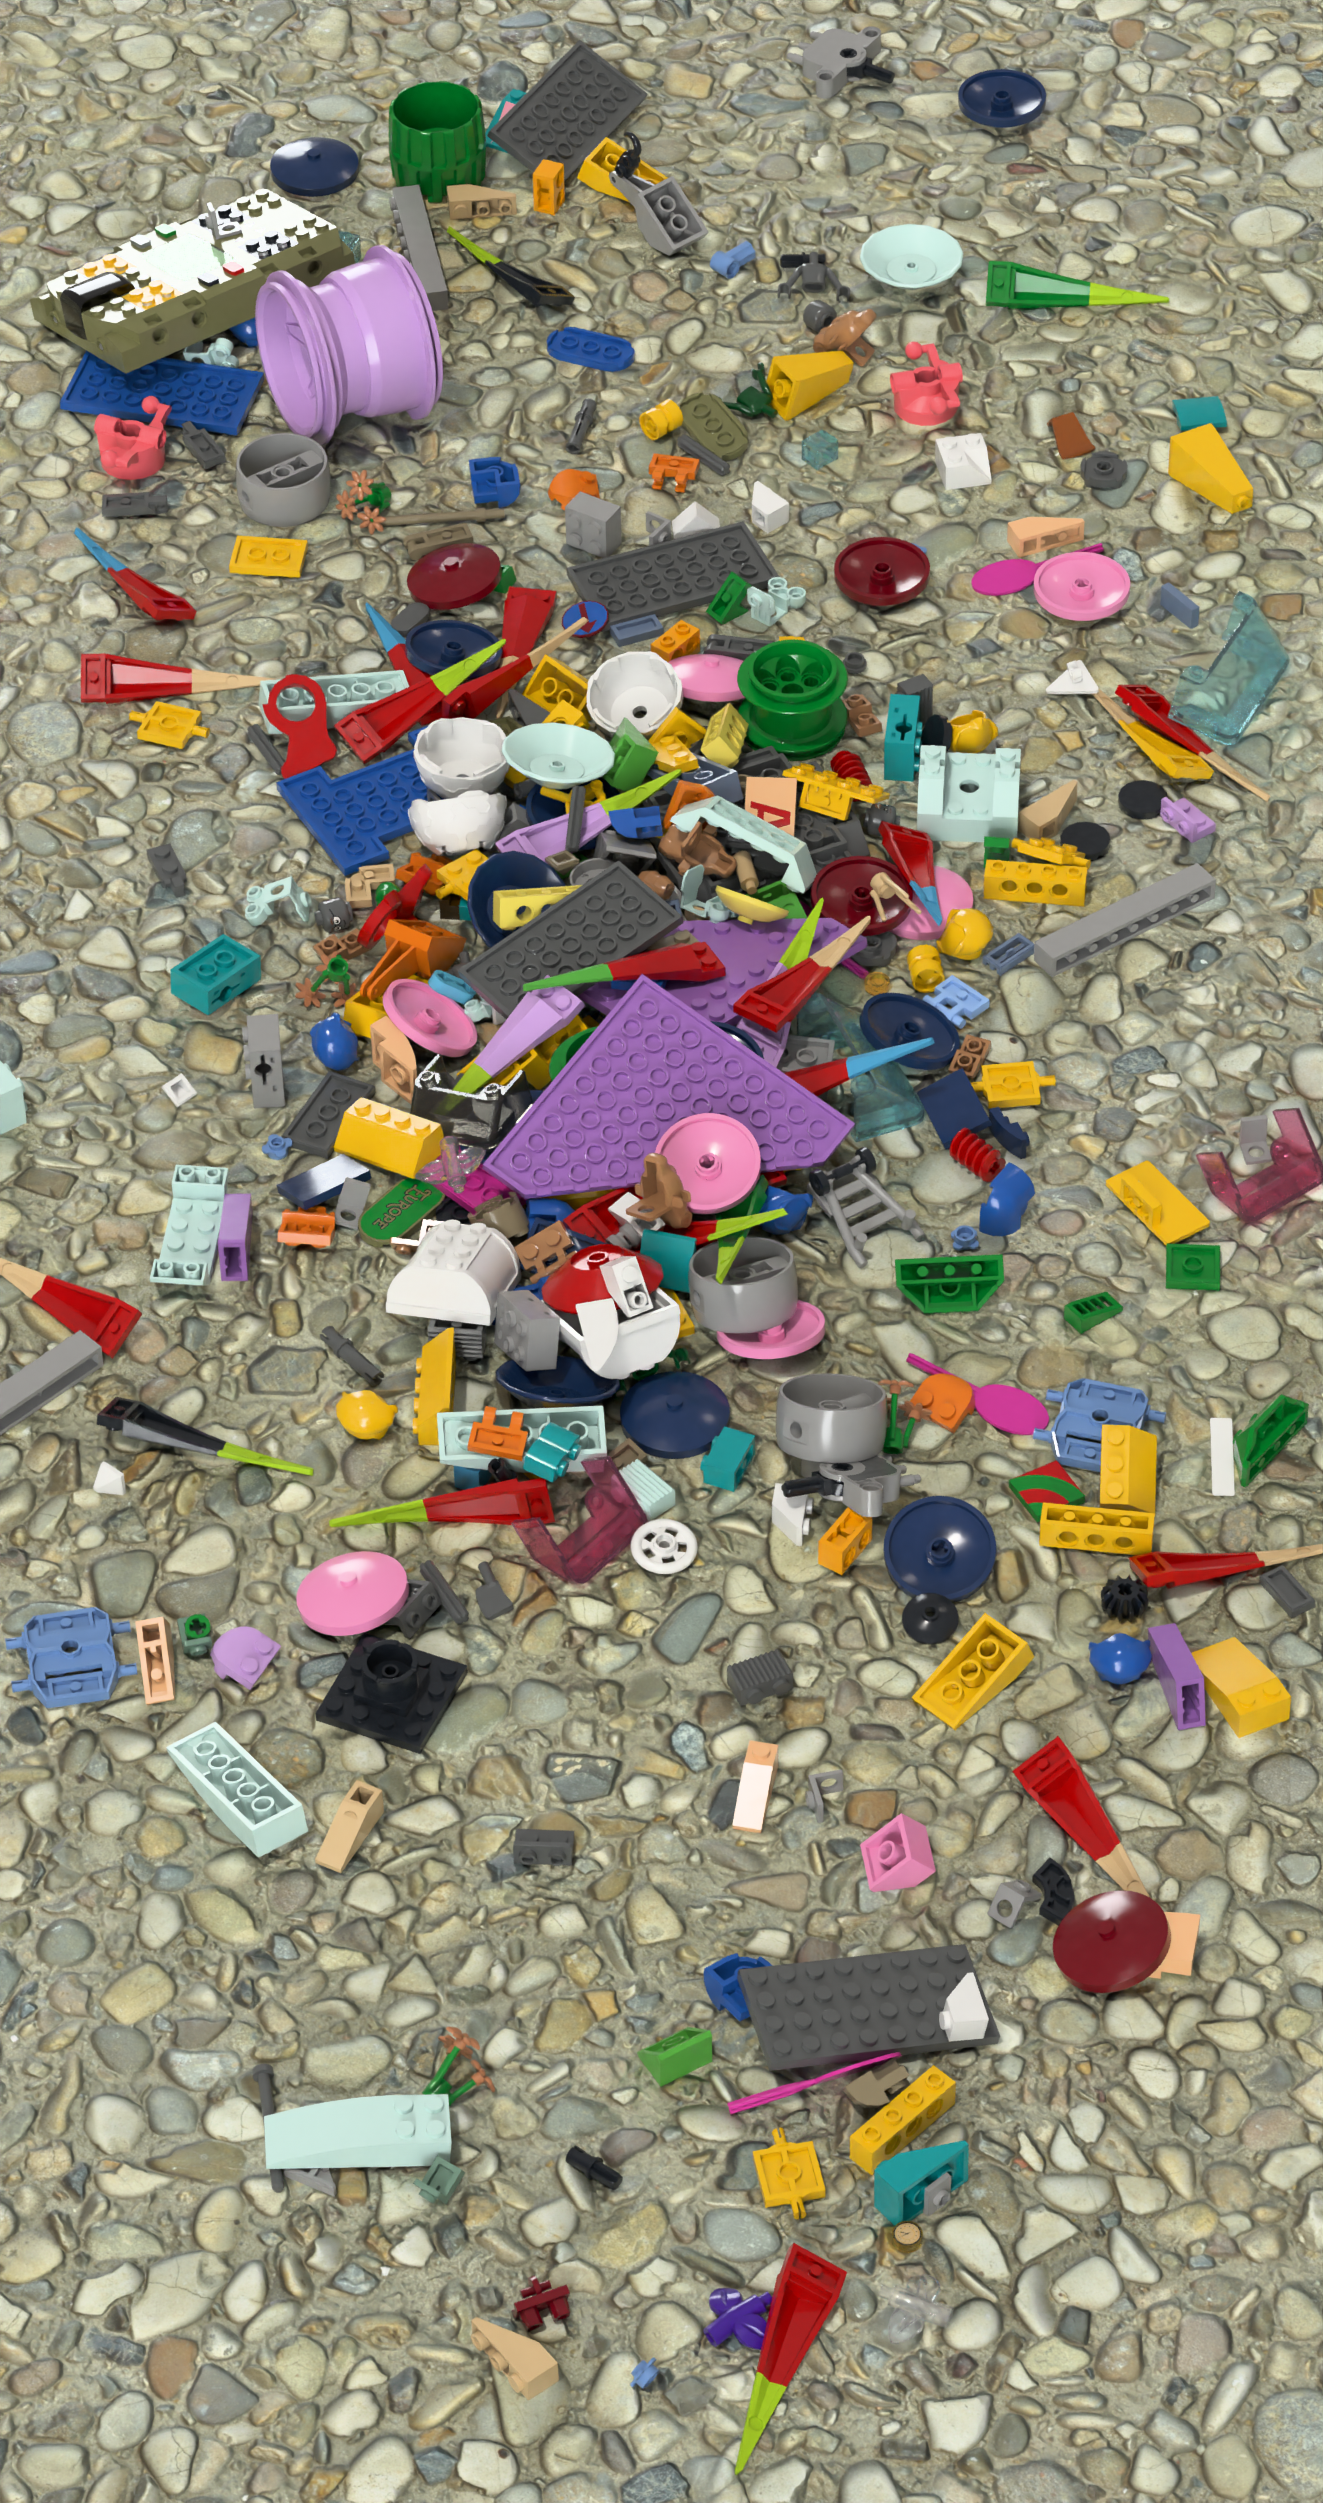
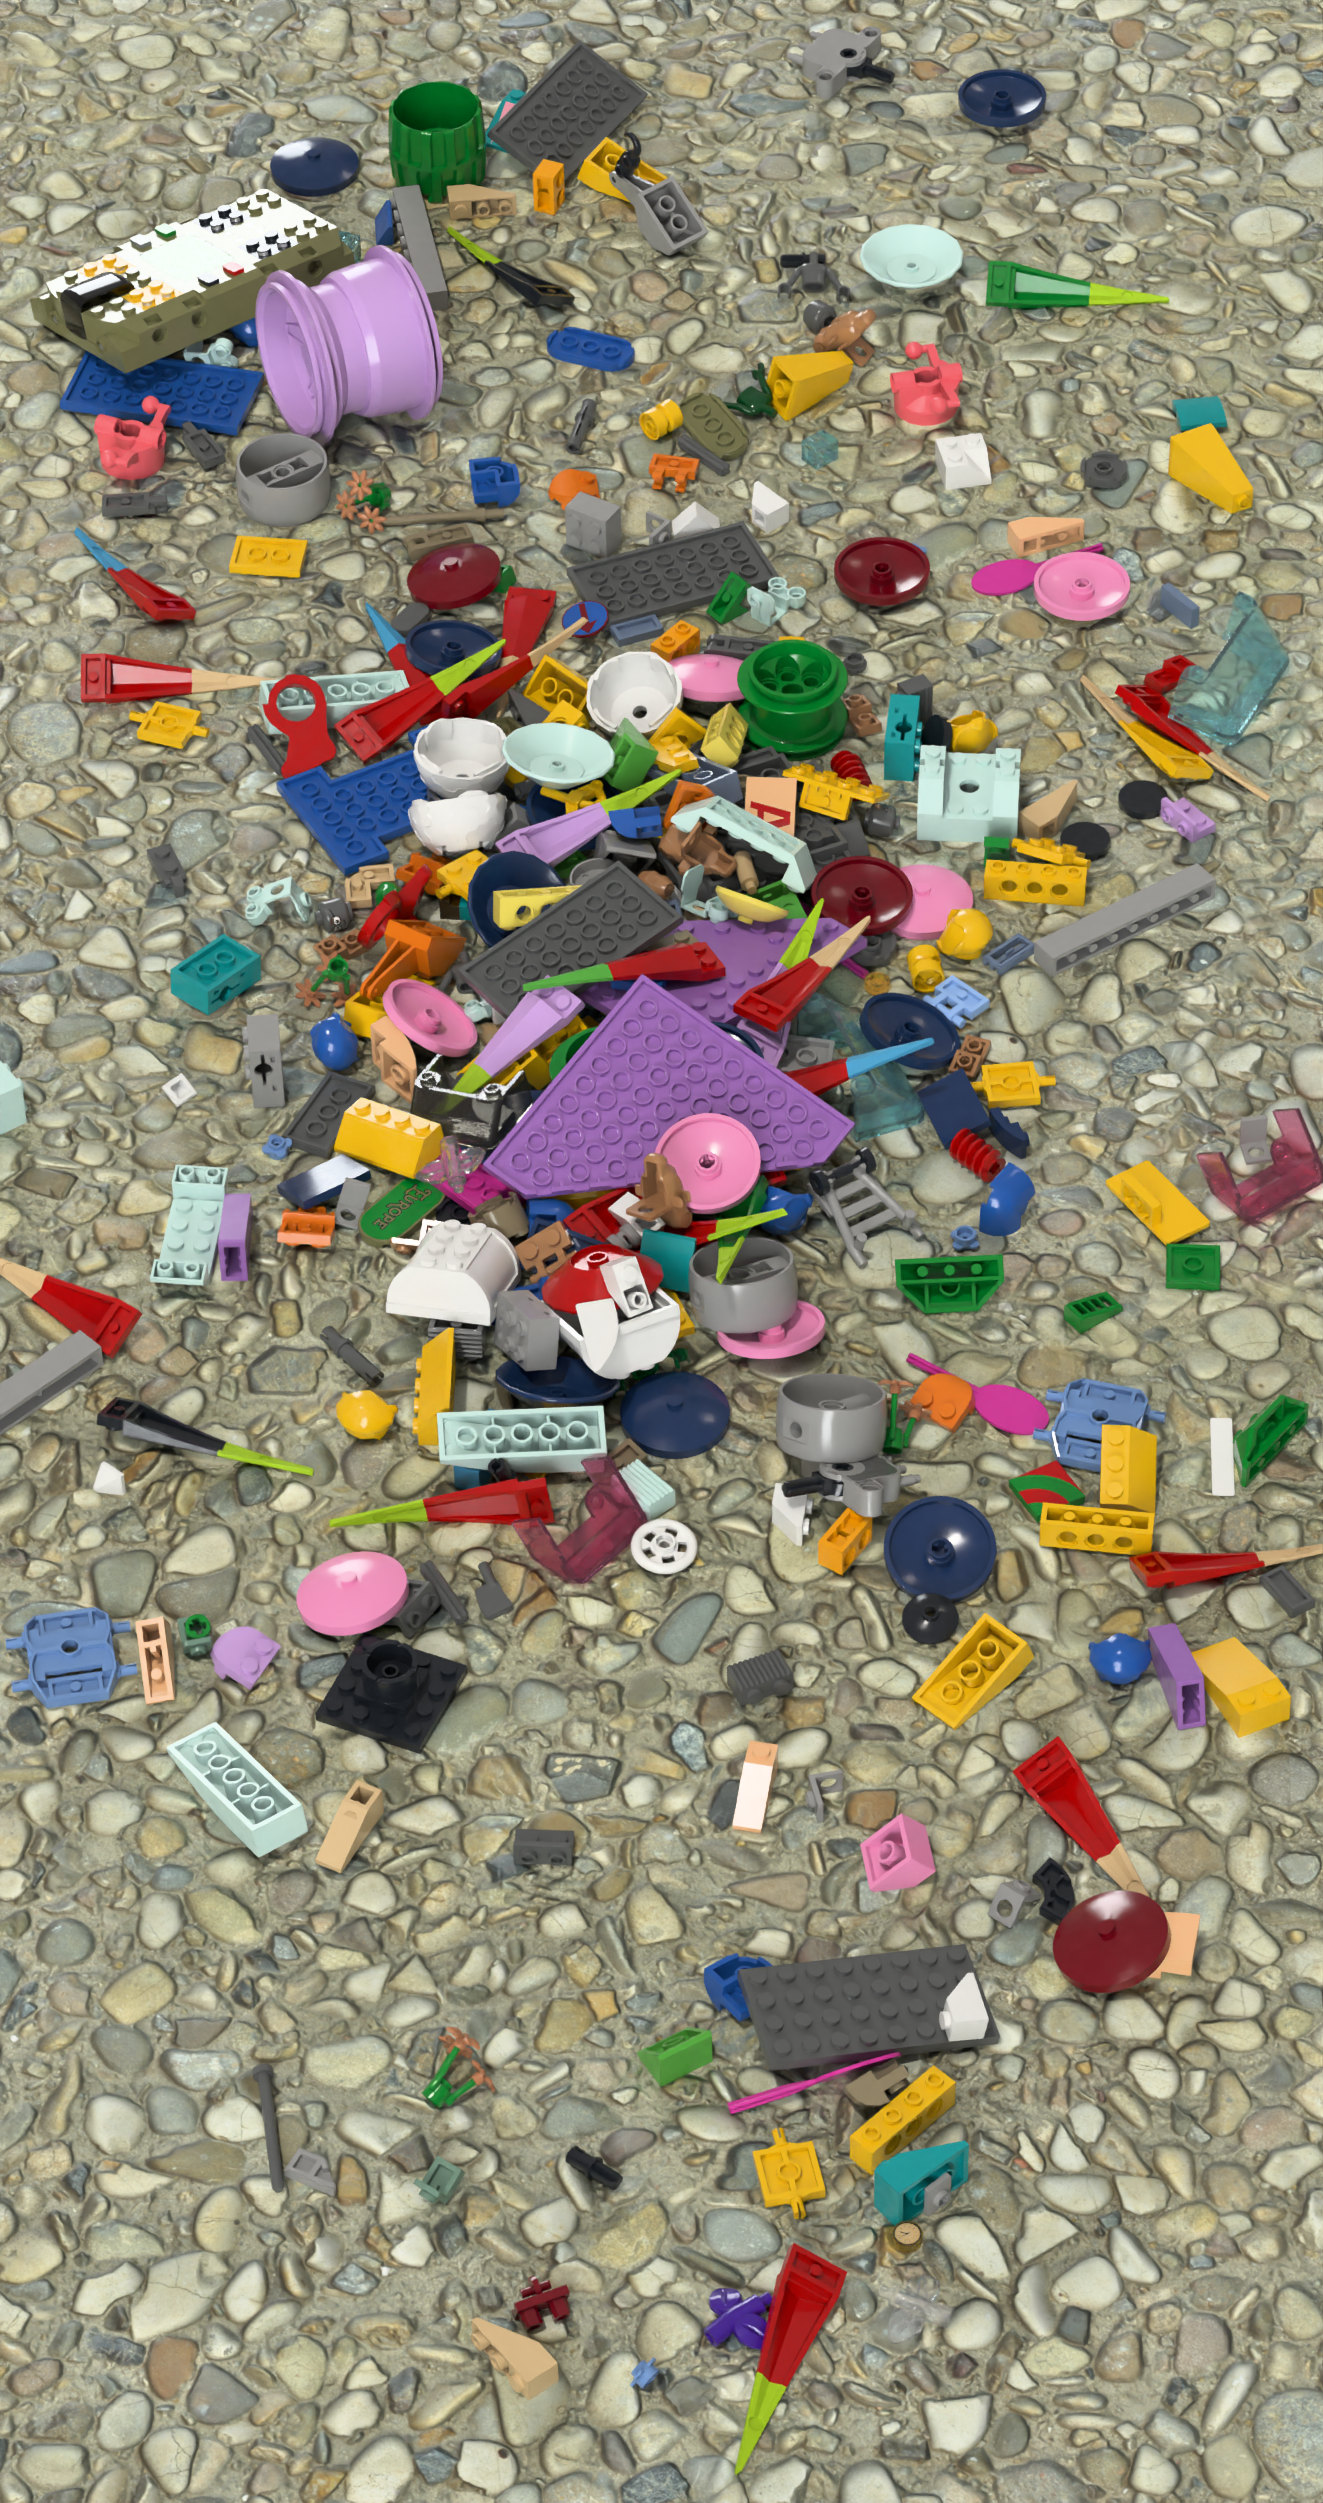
(218, 231): light grey bracket -> none
(360, 2133): light aqua slope -> none
(384, 225): none -> blue slope
(451, 986): medium azure beam -> none
(498, 1440): orange plate -> none
(552, 1452): teal brick -> none
(562, 861): dark tan slope -> none
(575, 819): dark grey axle -> none
(728, 1458): teal brick -> none
(731, 261): medium blue piece -> none
(886, 888): tan plant -> none
(914, 857): red plate -> none
(1070, 436): dark orange piece -> none
(1074, 681): white piece -> none
(1124, 1598): black gear -> none
(1167, 677): none -> red slope

